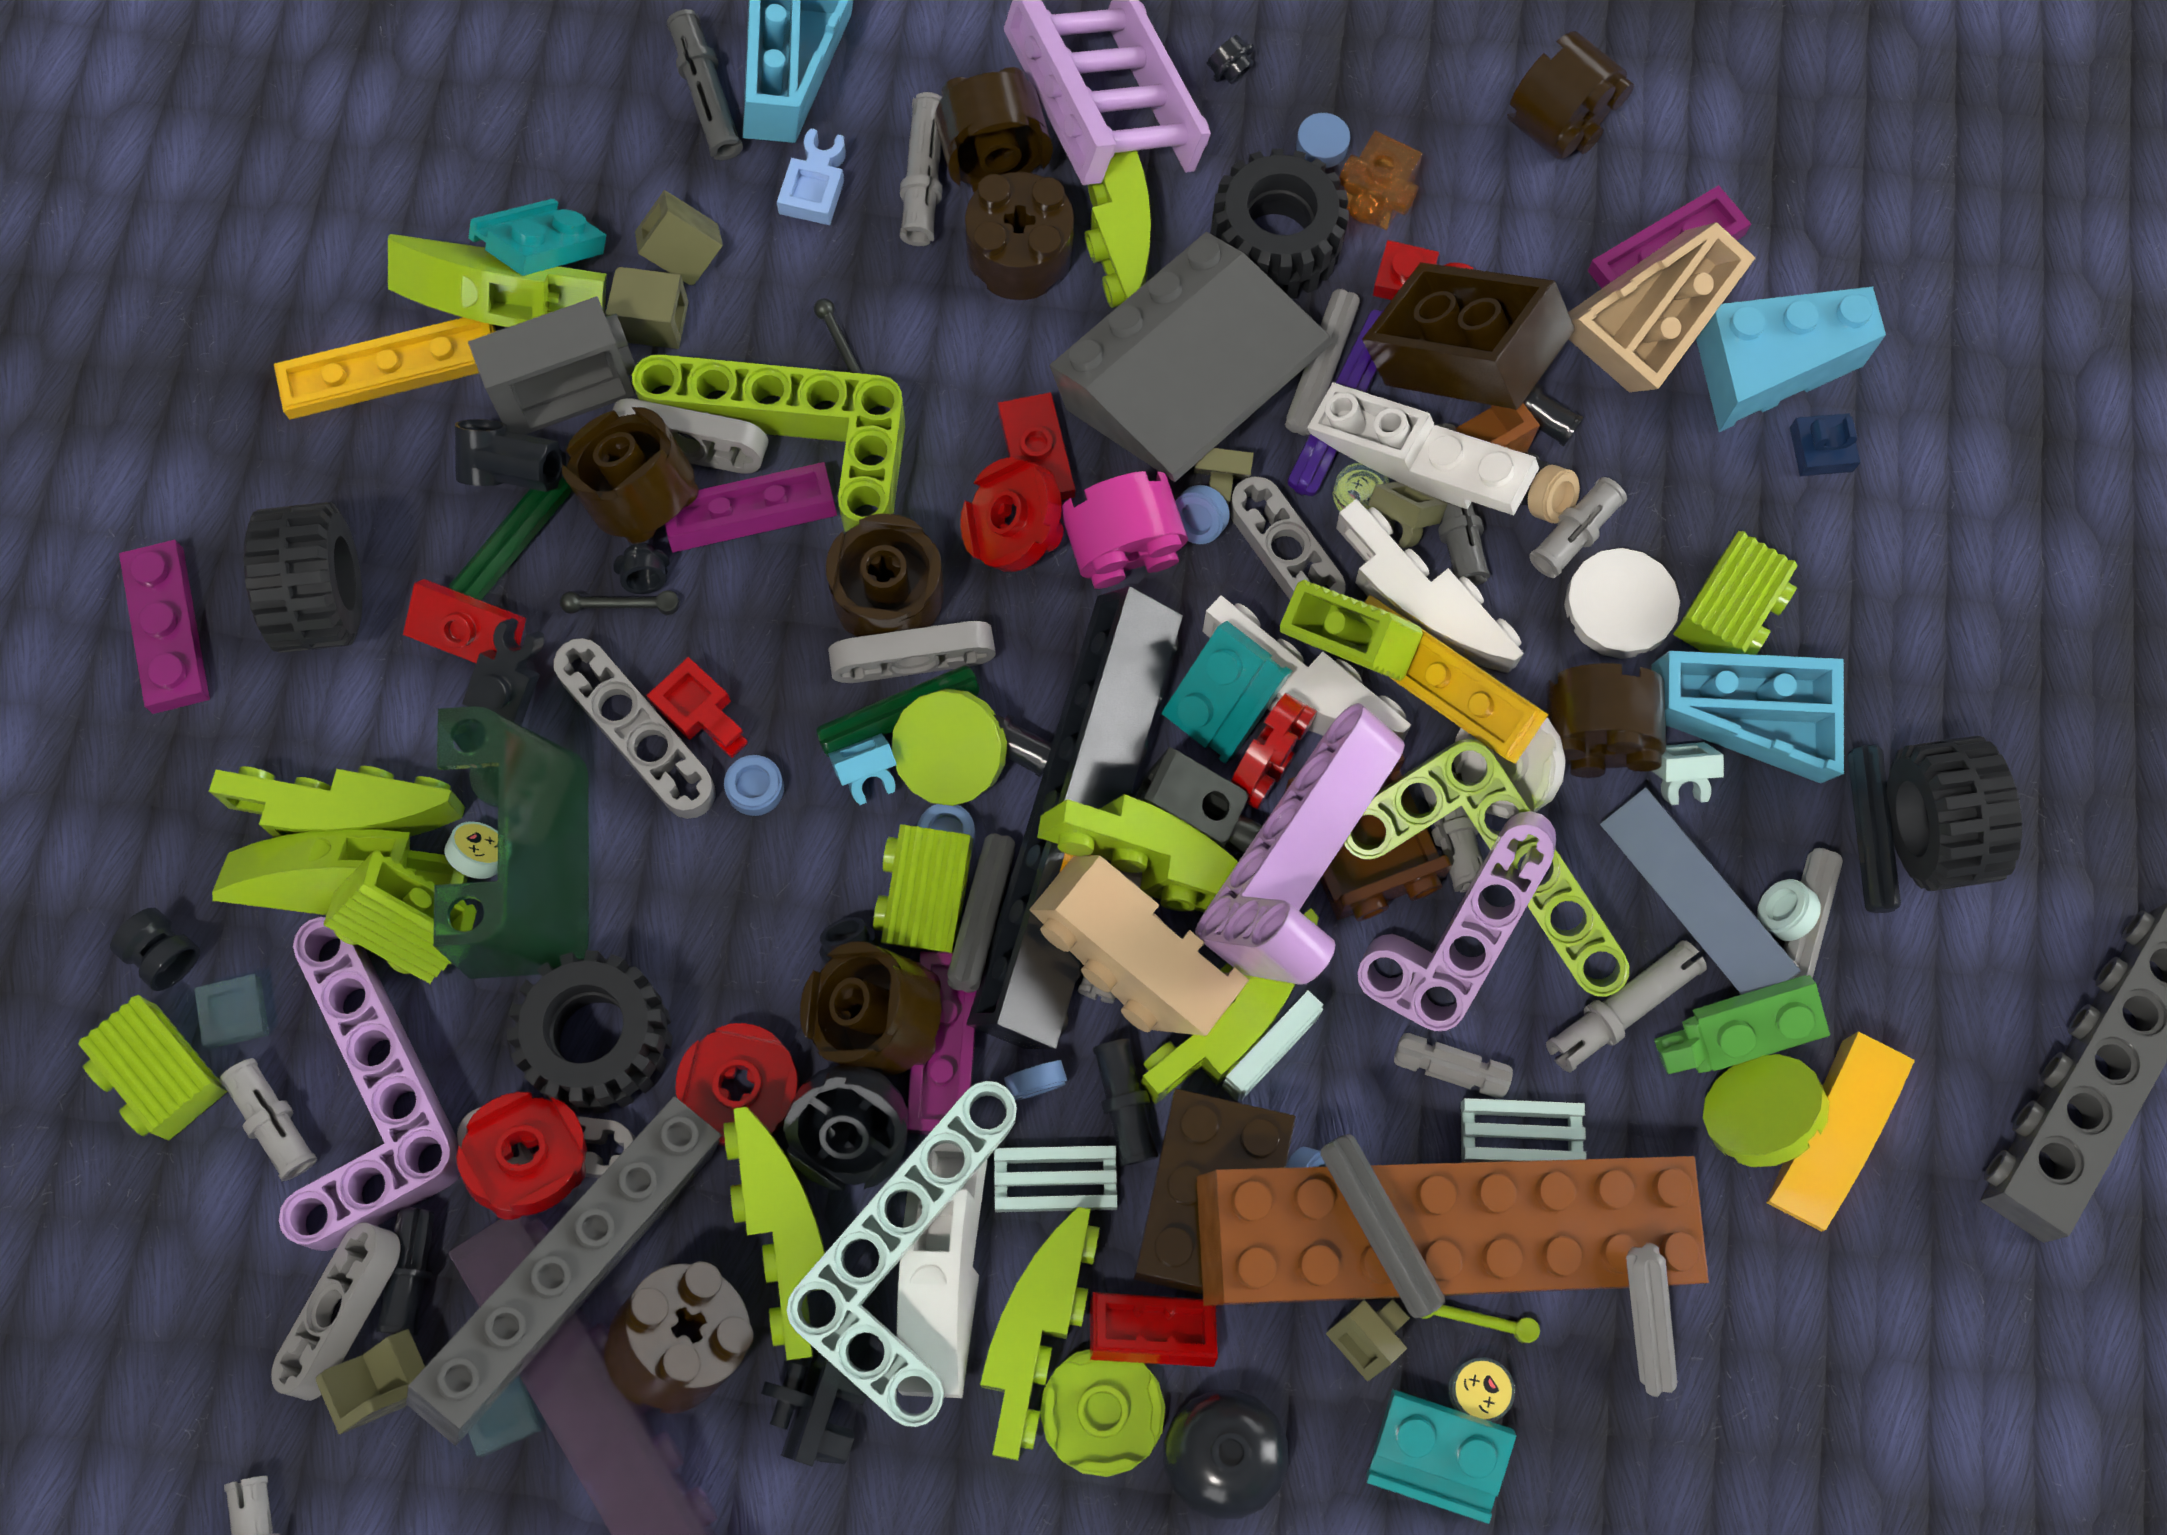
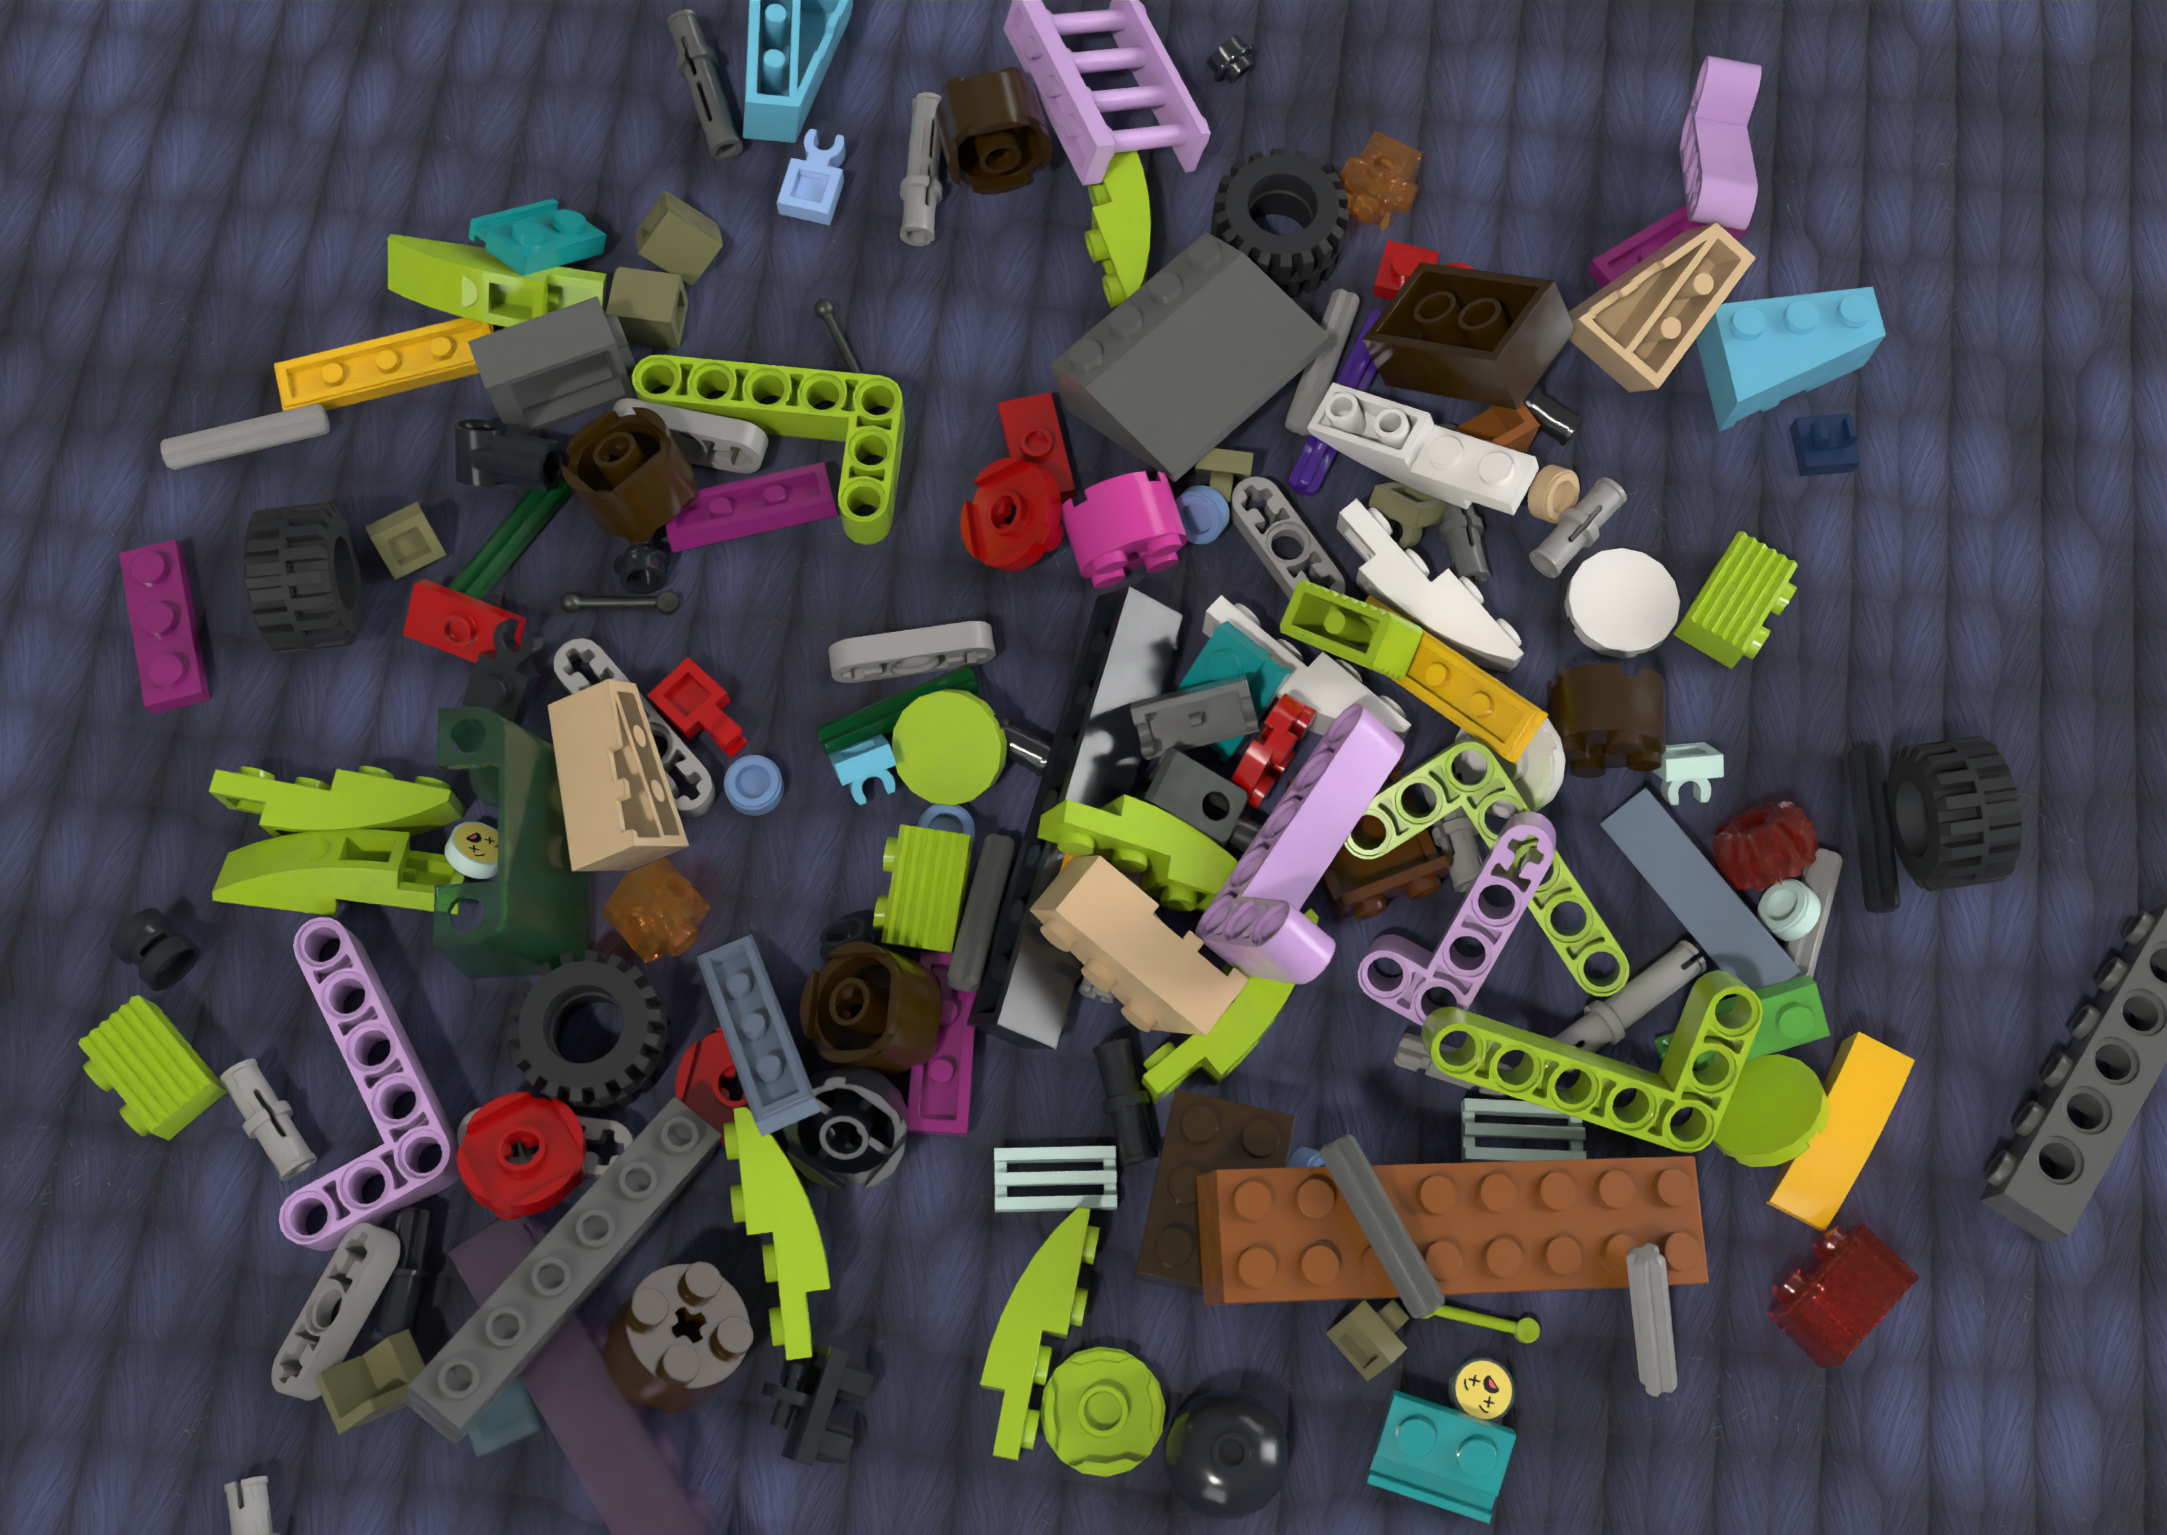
(231, 1011): clear light blue tile -> none
(245, 436): none -> light grey axle
(393, 916): lime brick -> none
(405, 540): none -> olive tile
(612, 780): none -> tan wedge
(656, 910): none -> clear orange brick
(757, 1035): none -> sand blue tile
(881, 549): dark brown brick -> none
(892, 1244): light aqua beam -> none
(939, 1280): white slope -> none
(1019, 234): dark brown brick -> none
(1036, 1080): medium blue tile -> none
(1152, 1330): red plate -> none
(1195, 716): none -> dark grey hinge
(1273, 1046): light aqua tile -> none
(1323, 138): medium blue tile -> none
(1356, 482): clear light blue tile -> none
(1569, 96): dark brown brick -> none
(1603, 1078): none -> lime beam
(1717, 146): none -> lavender beam
(1761, 707): medium azure wedge -> none
(1765, 845): none -> clear red gear
(1840, 1293): none -> clear red brick

